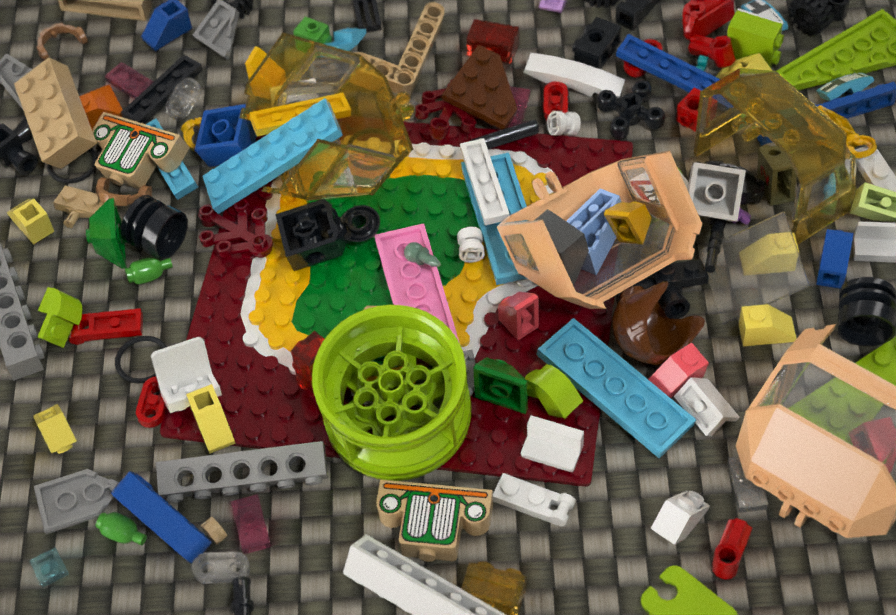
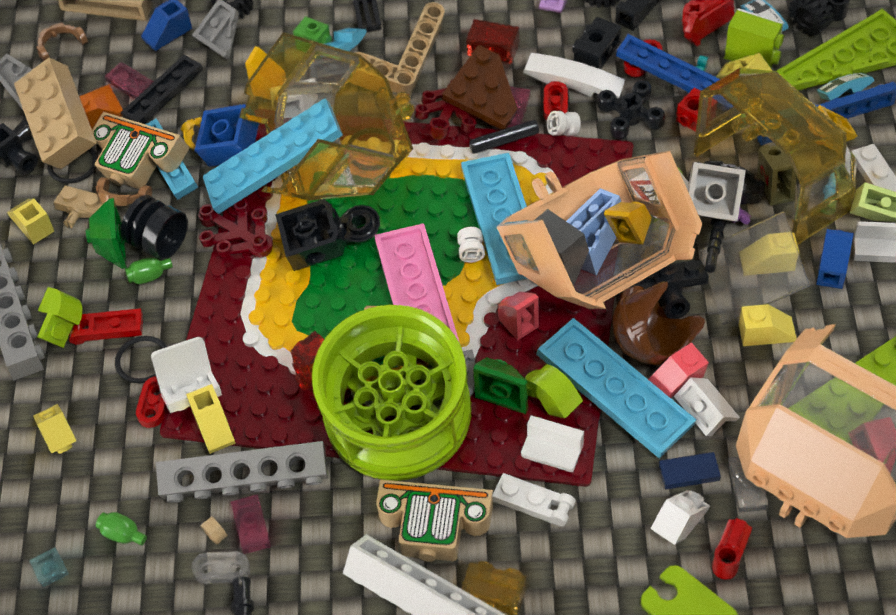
(73, 499): light grey tile -> none
(160, 516): blue beam -> none
(182, 100): clear plate -> none
(270, 119): yellow plate -> none
(420, 255): sand green bar -> none
(484, 181): white plate -> none
(689, 470): none -> dark blue tile
(717, 49): red piece -> none
(855, 140): yellow piece -> none
(867, 311): black wheel -> none

